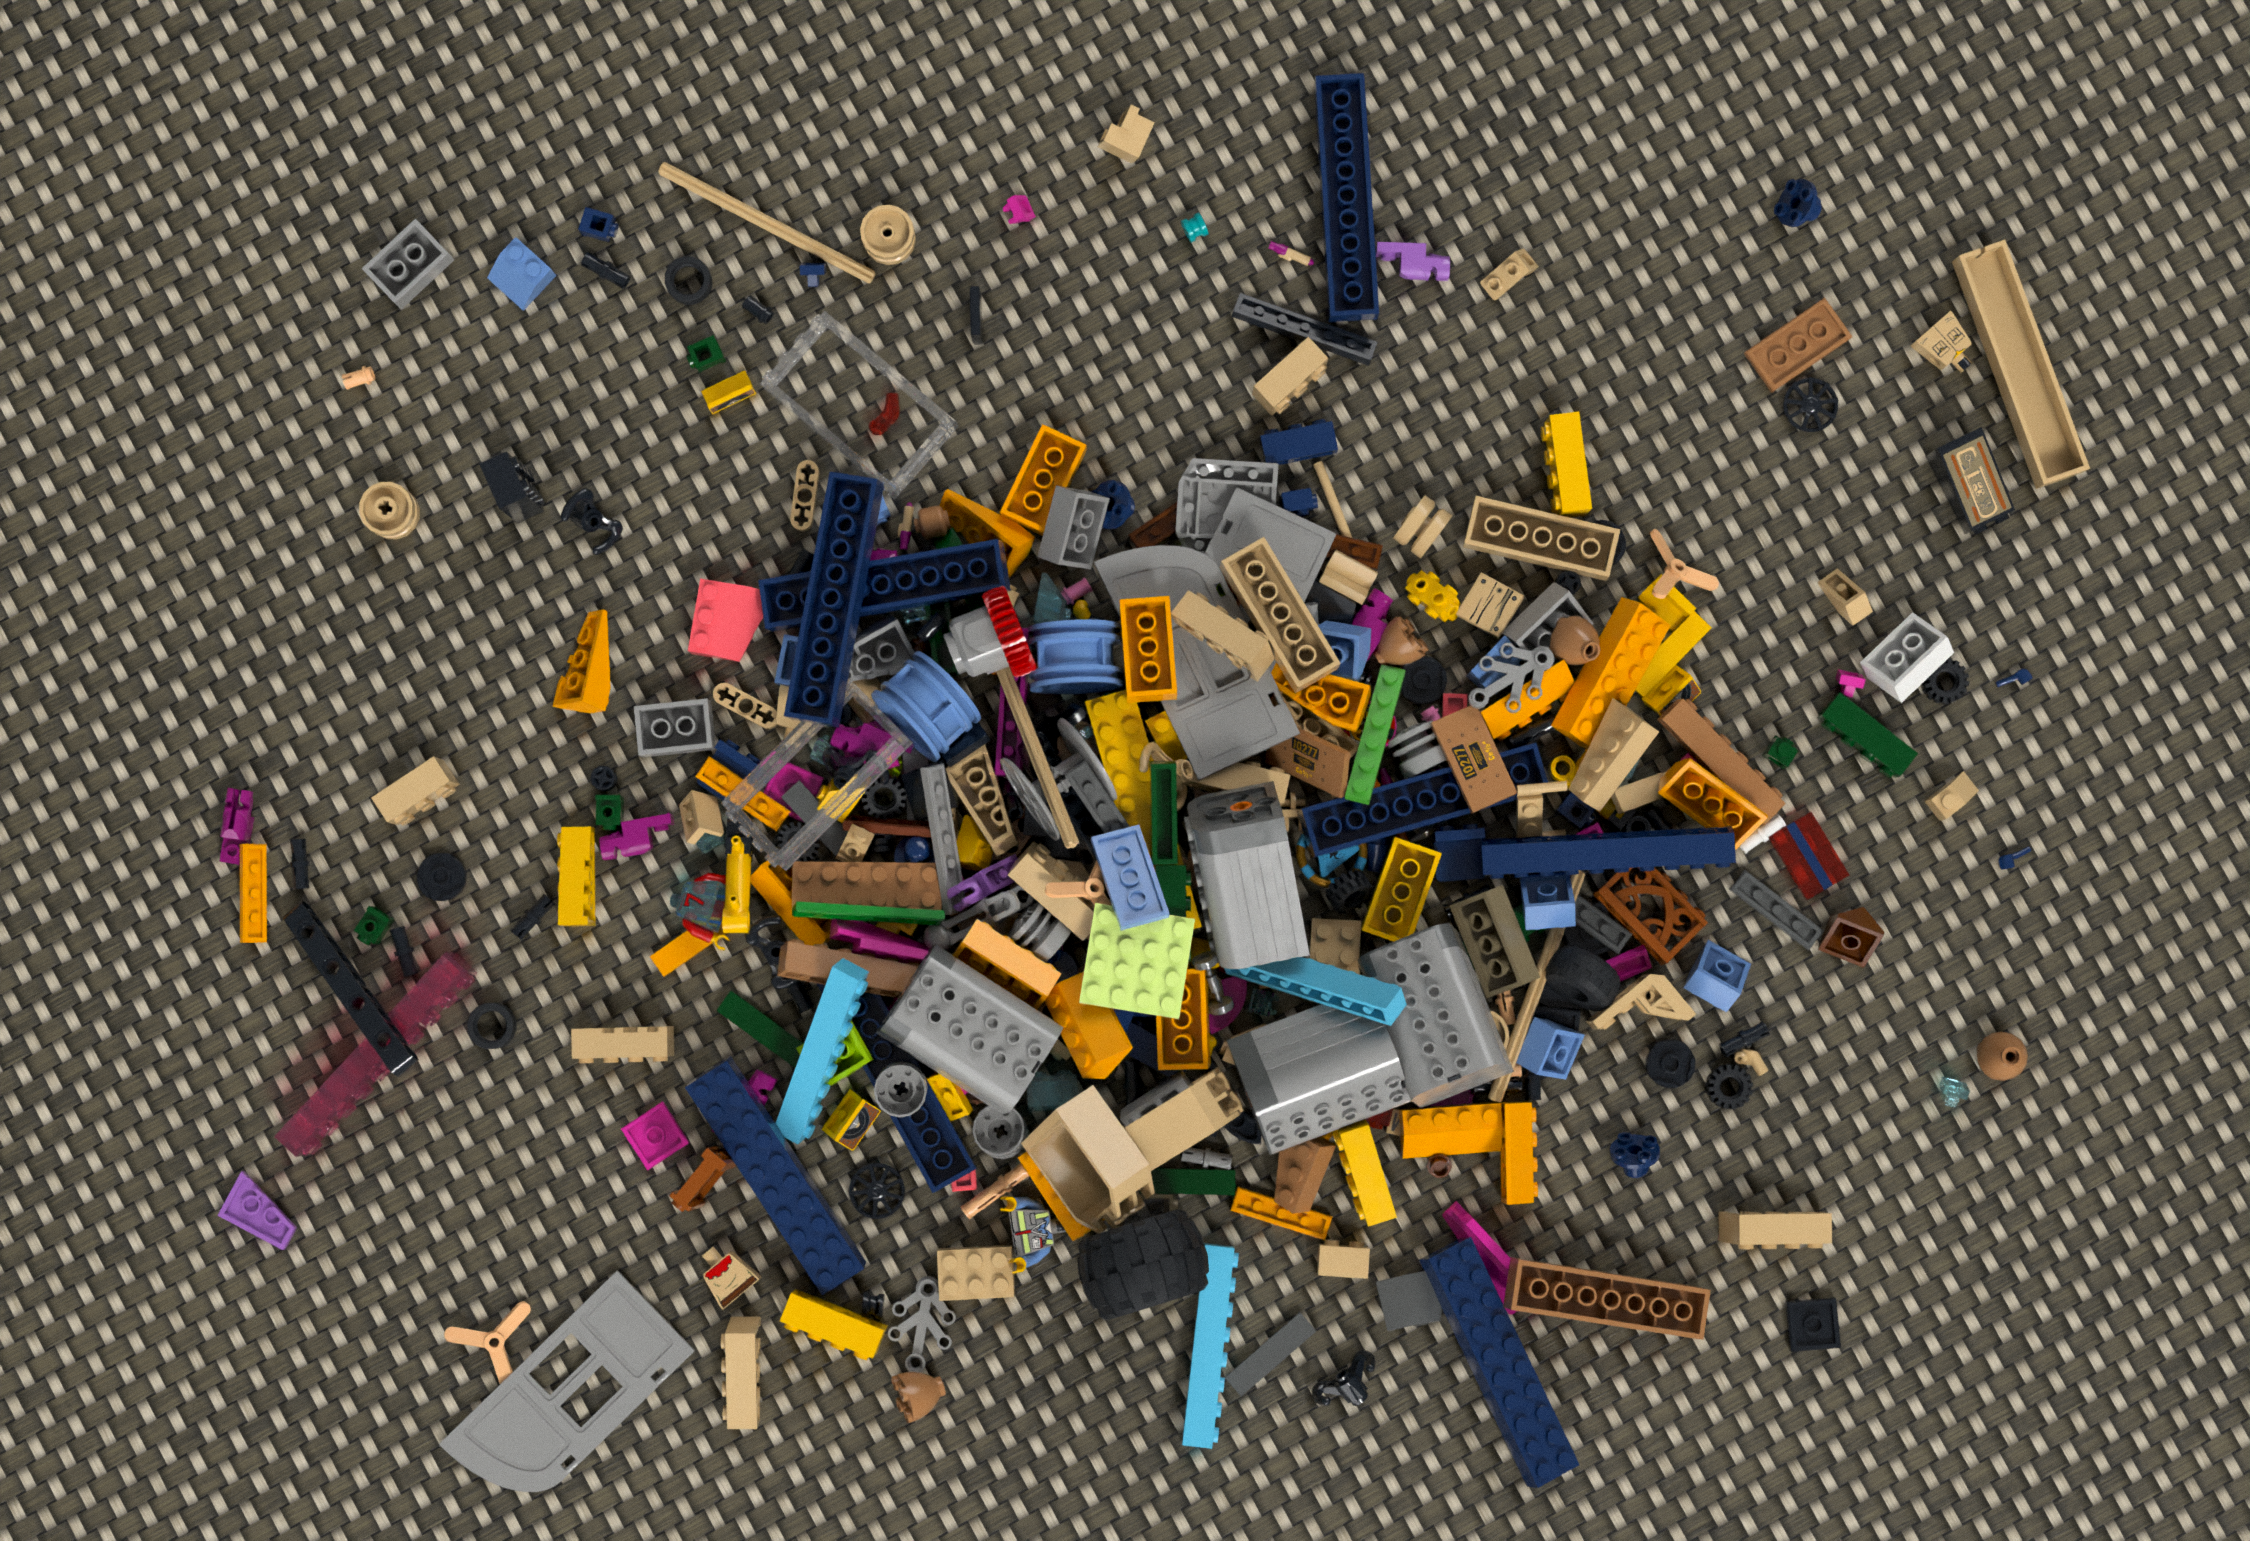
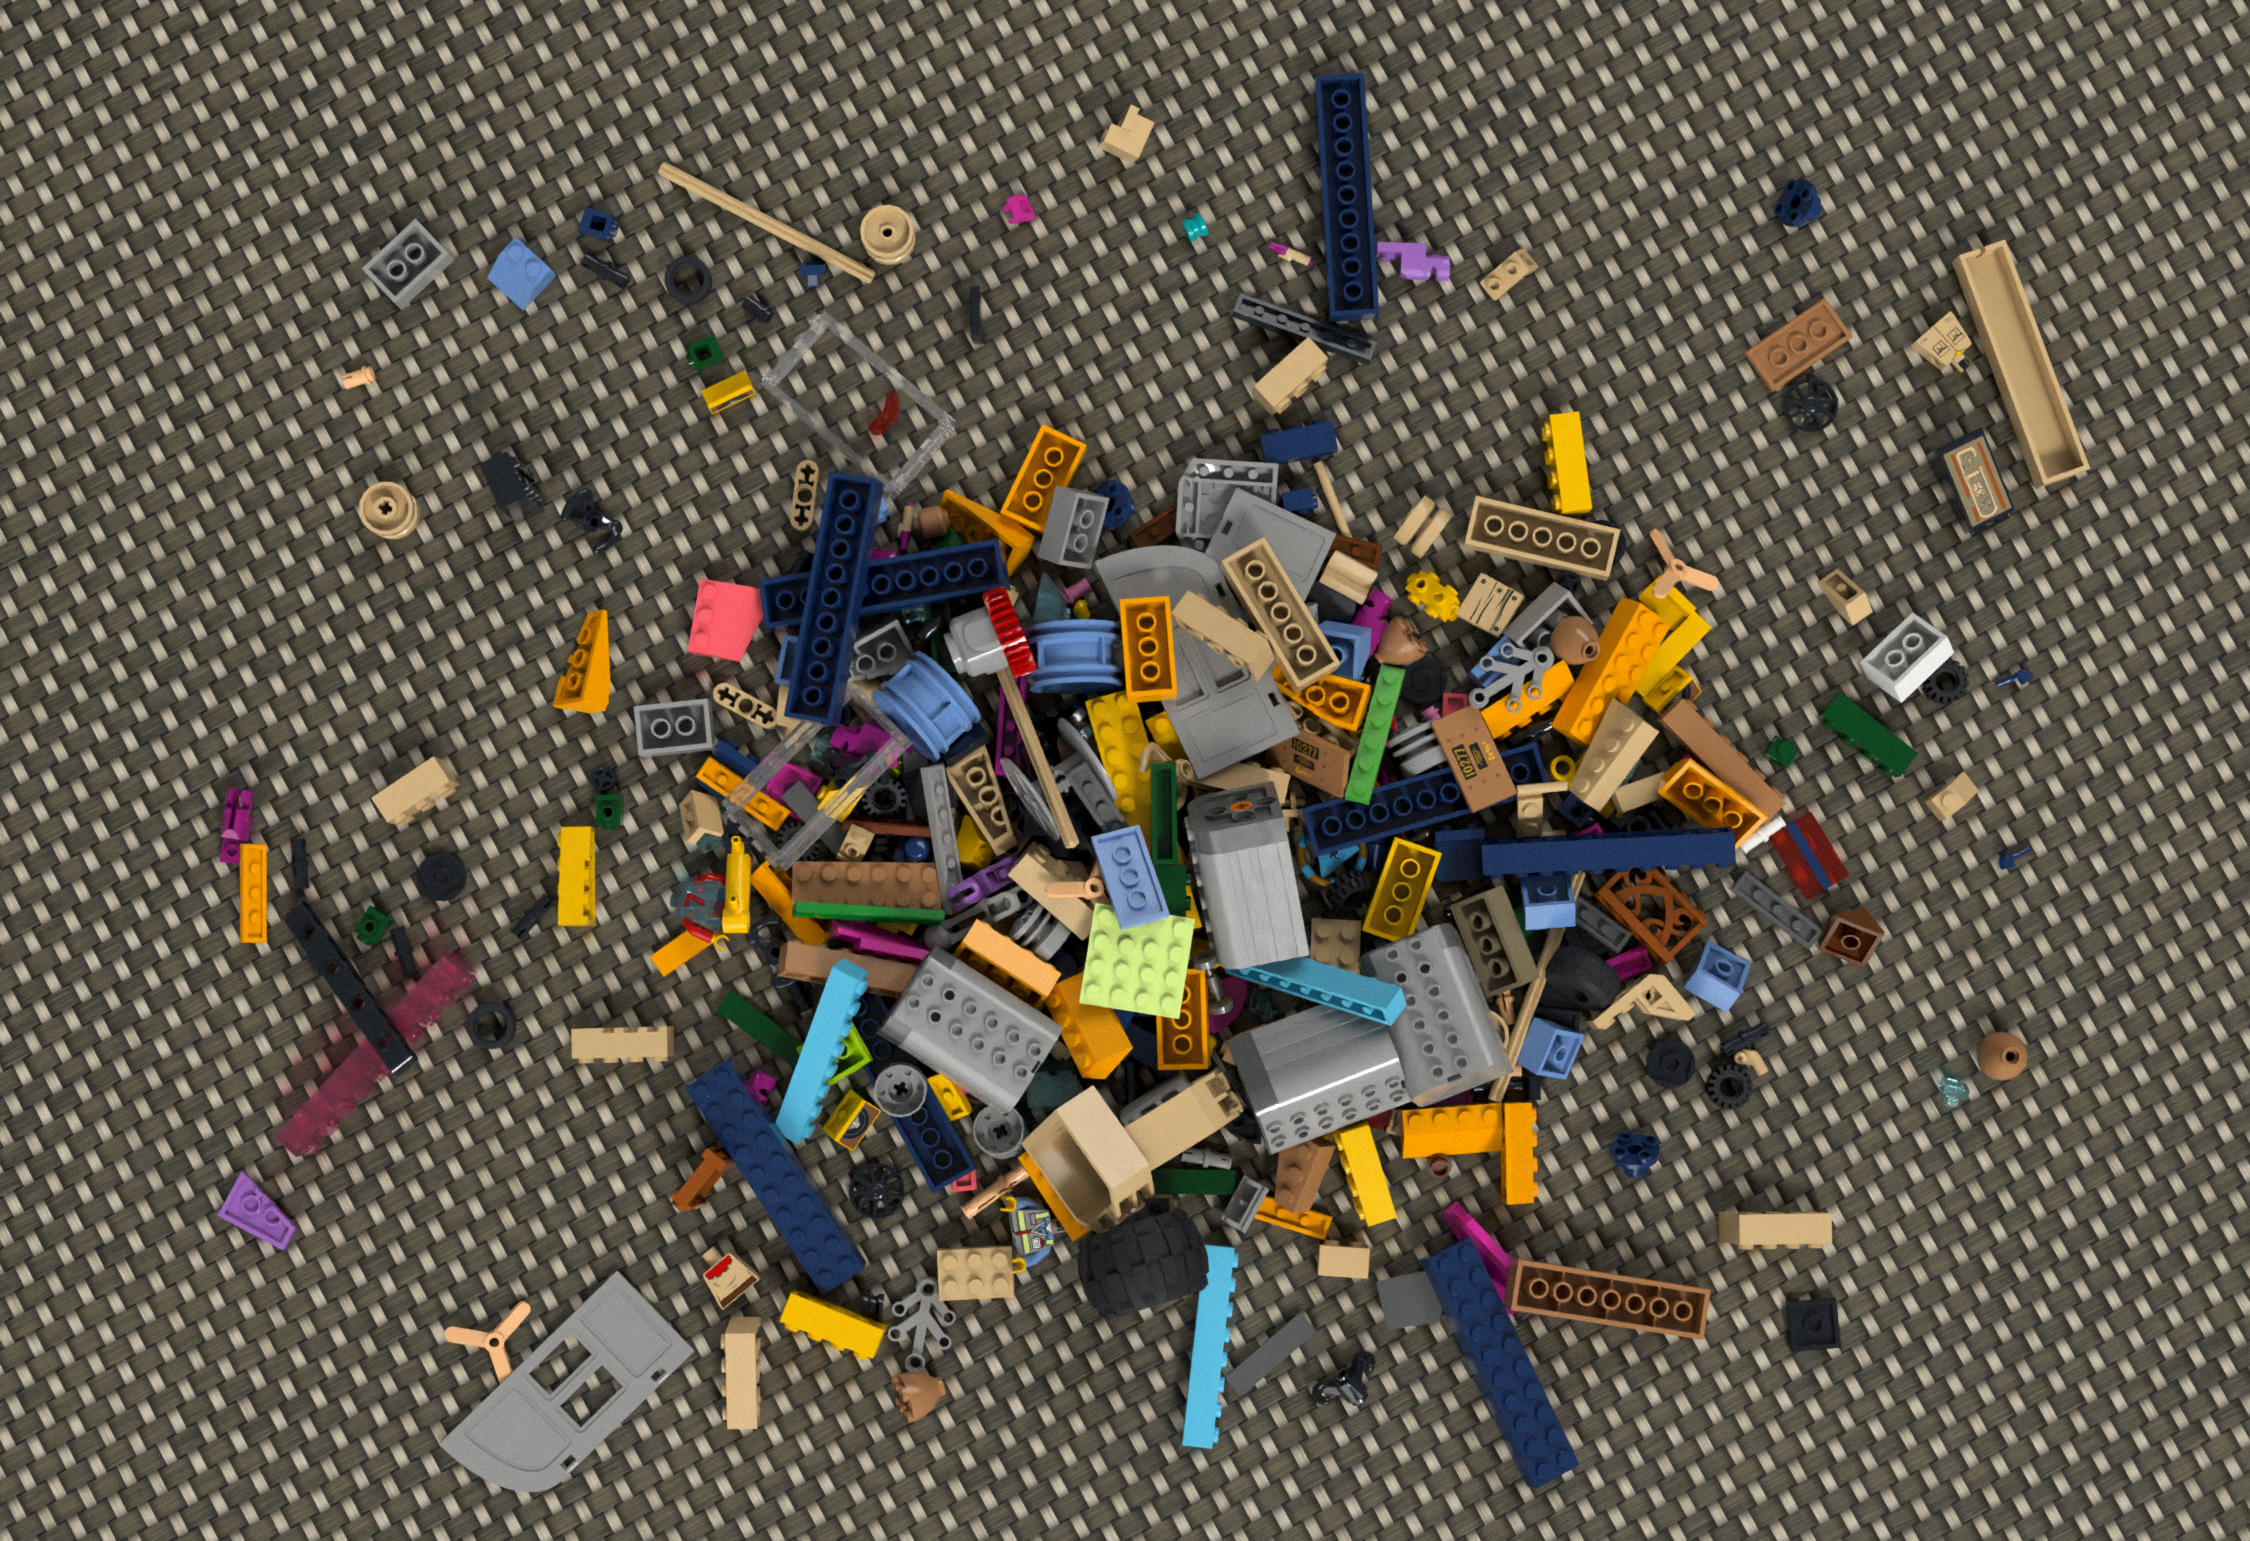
(635, 837): magenta plate -> none
(655, 1135): dark pink tile -> none
(1244, 1203): none -> light grey hinge
(1849, 682): dark pink tile -> none

